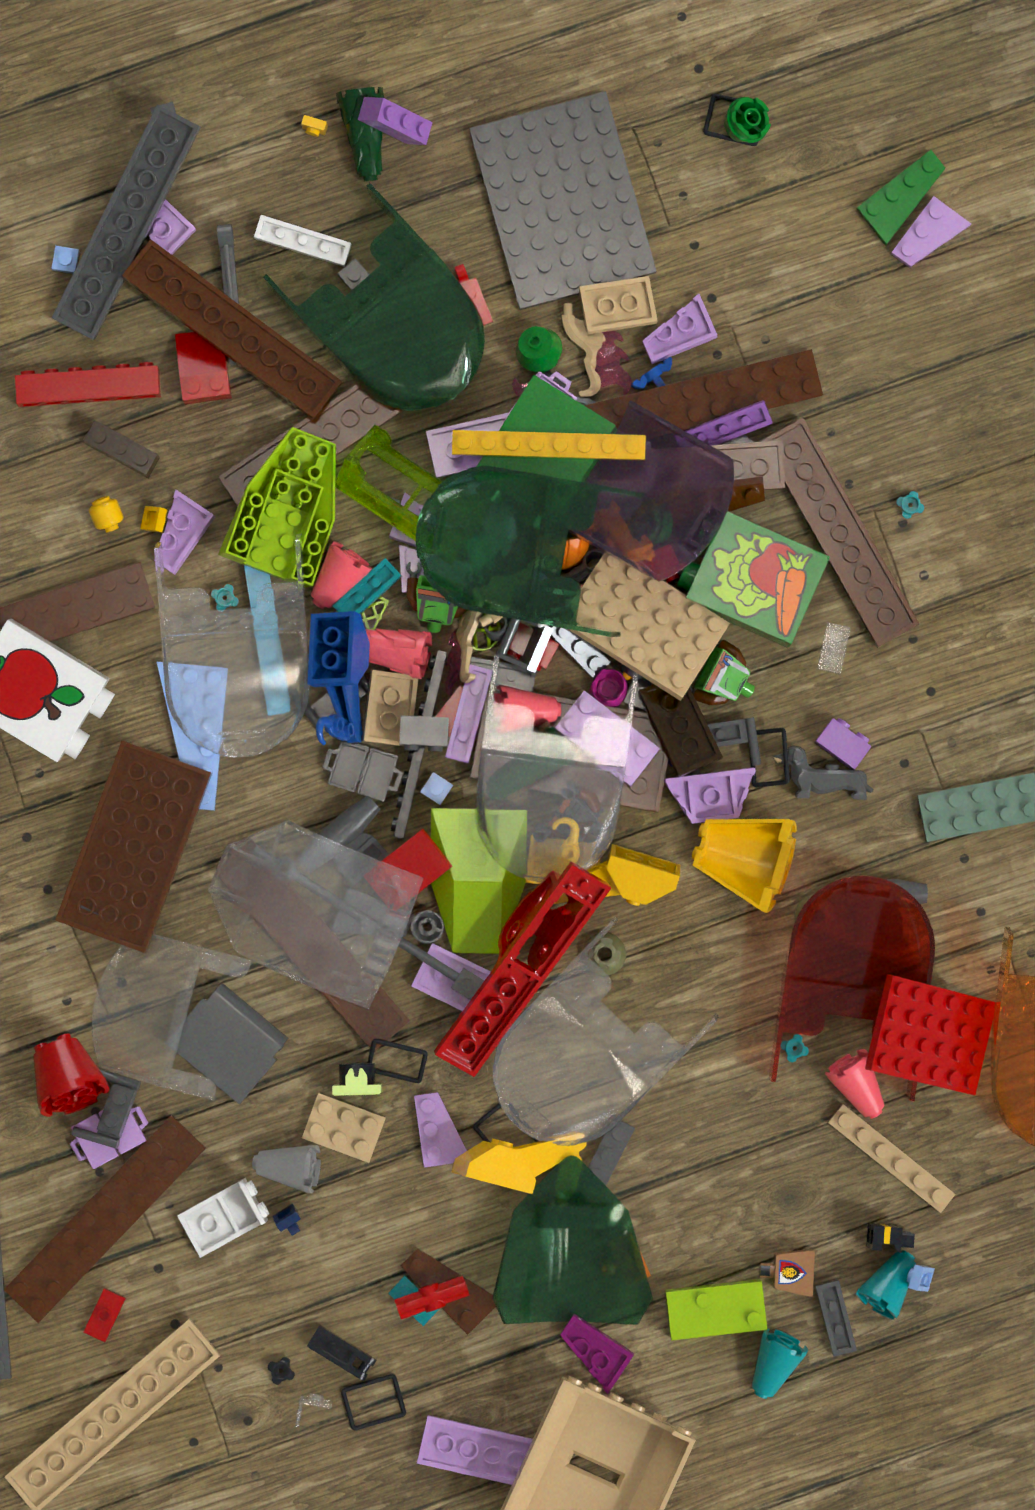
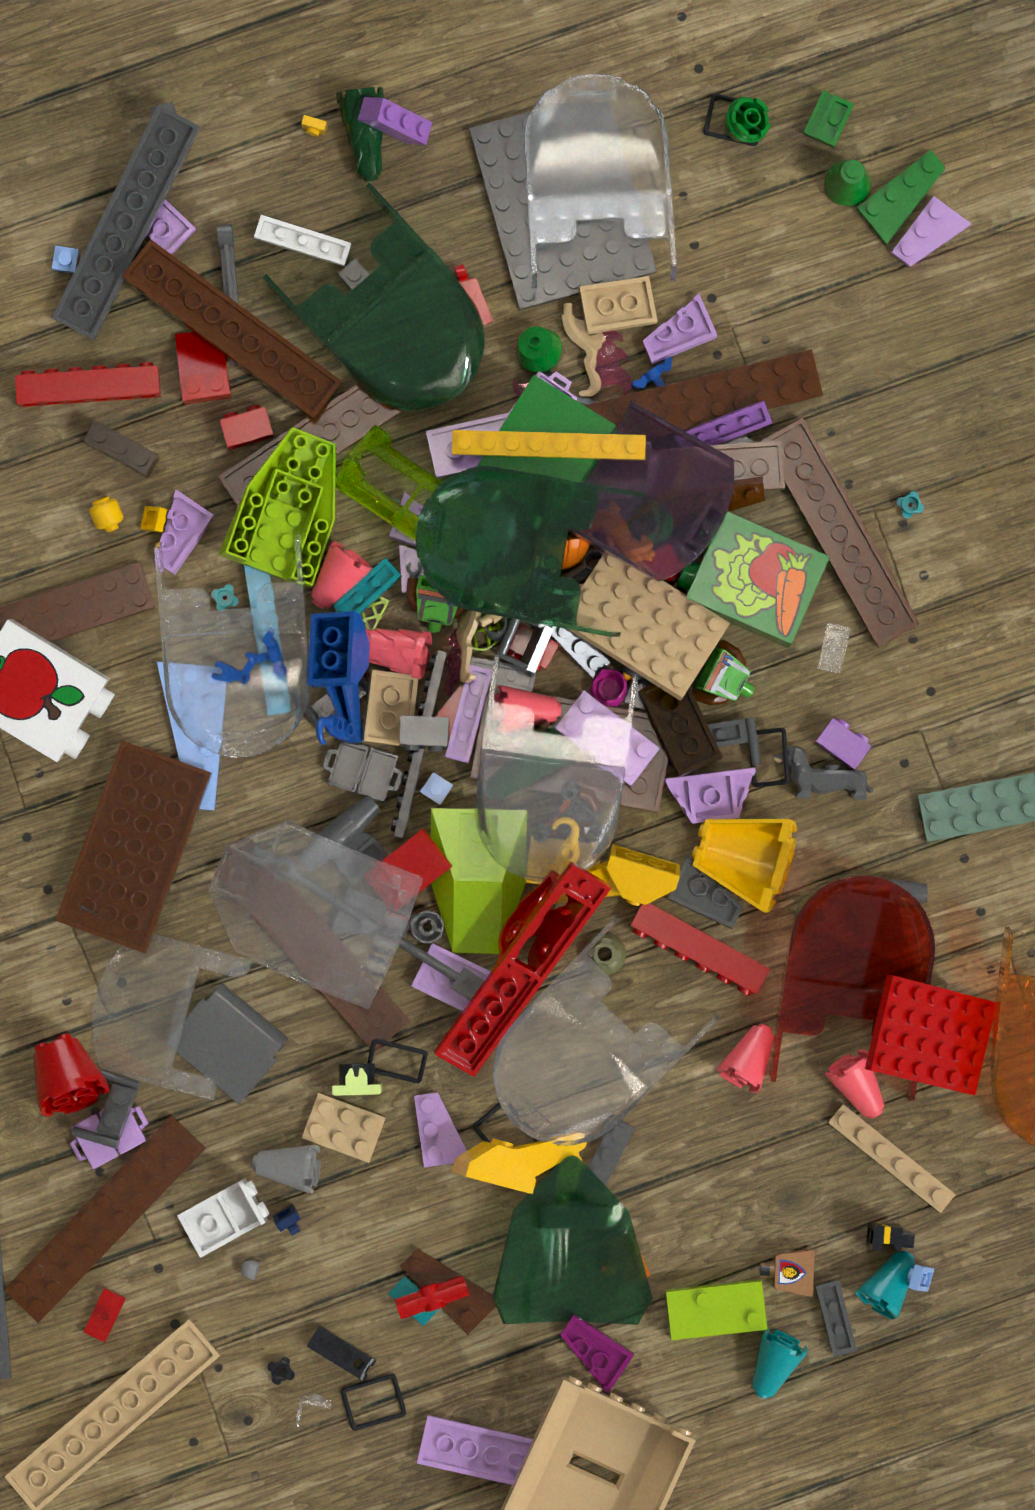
(246, 427): none -> brick
(250, 1269): none -> light grey hinge
(273, 653): none -> blue piece
(597, 155): none -> clear windscreen
(699, 947): none -> red brick
(704, 896): none -> dark grey wing
(748, 1059): none -> coral cone
(795, 1041): teal plate -> none
(828, 119): none -> green plate
(847, 183): none -> green cone

